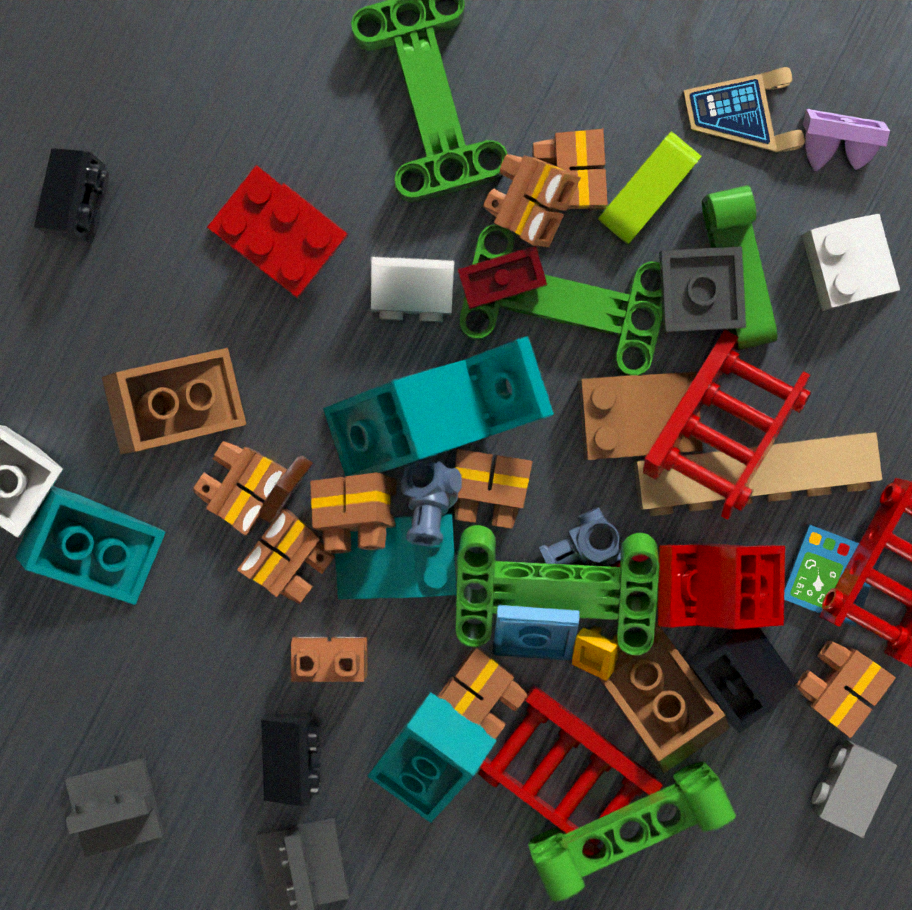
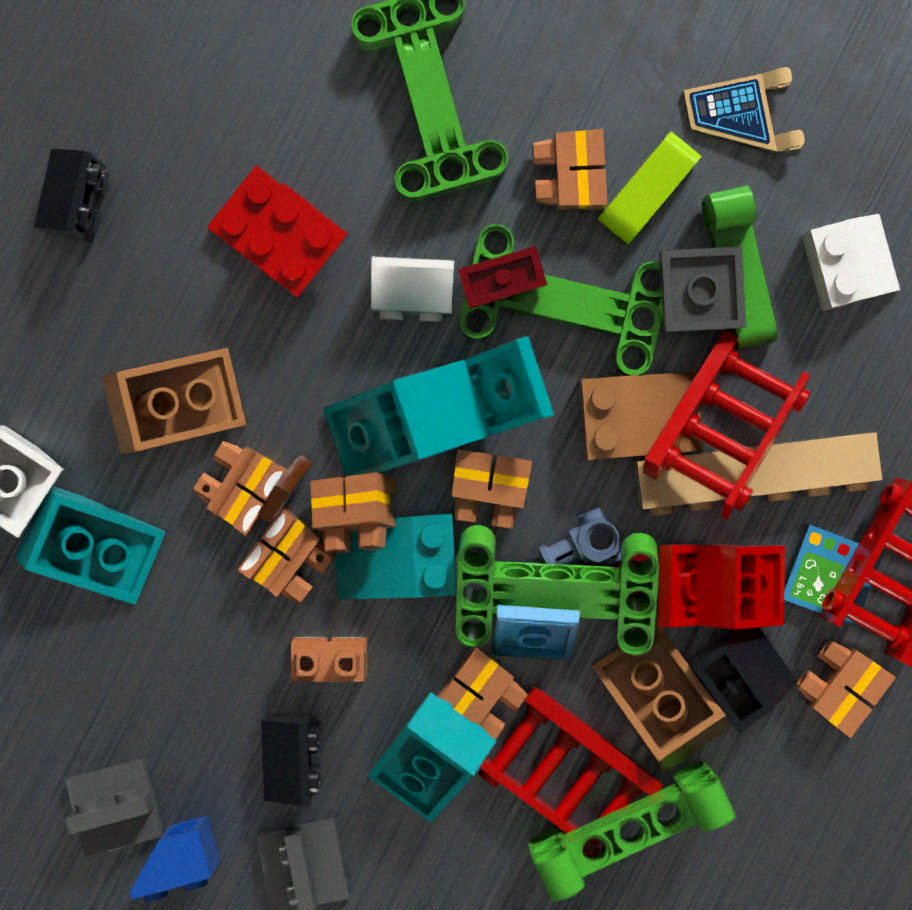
(181, 857): none -> blue slope
(431, 493): sand blue connector -> none
(519, 210): nougat hips -> none
(595, 652): yellow tile -> none
(827, 129): lavender tile -> none
(853, 787): light grey brick -> none

